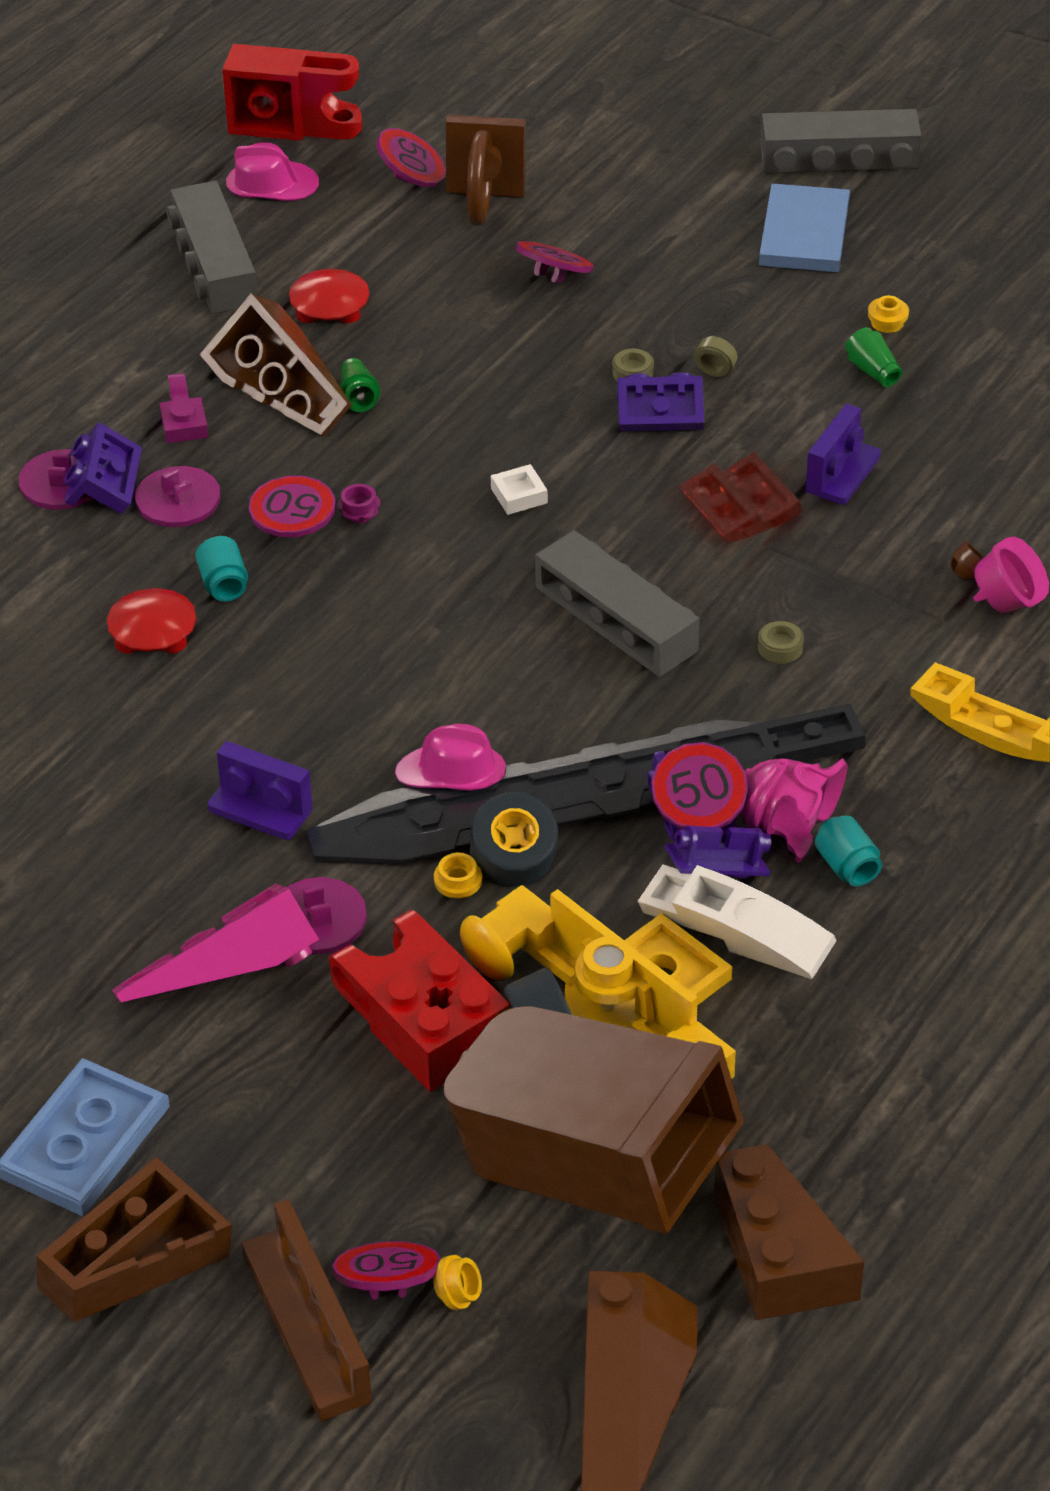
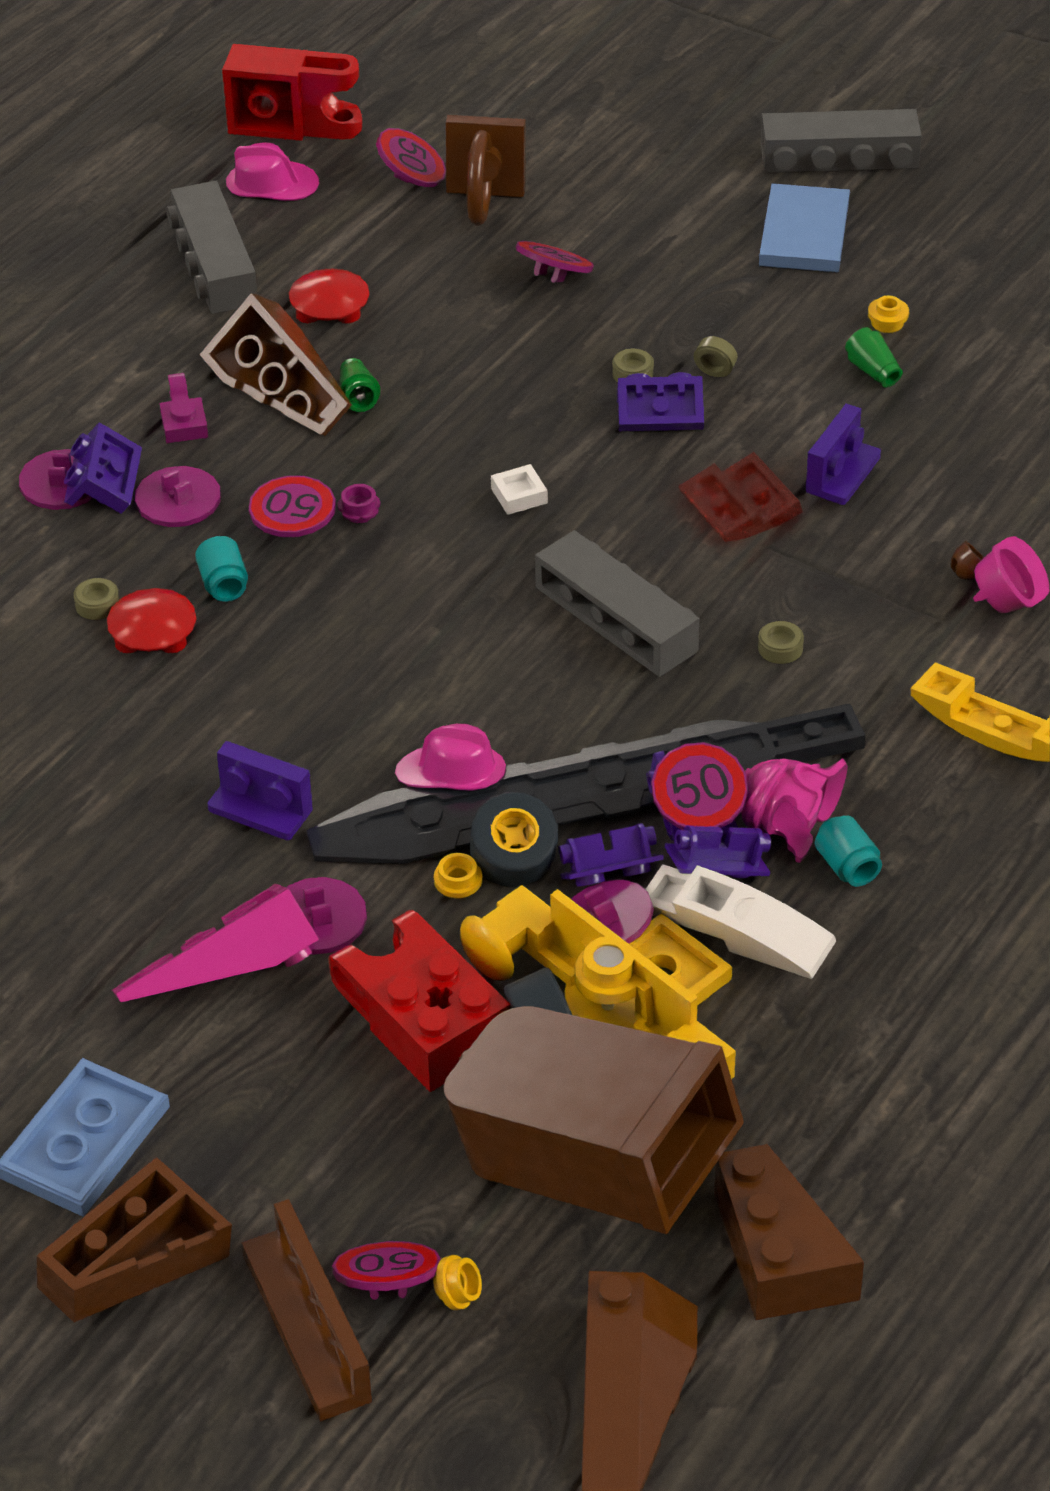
(95, 598): none -> olive tile
(619, 906): none -> magenta piece
(628, 852): none -> dark purple hinge

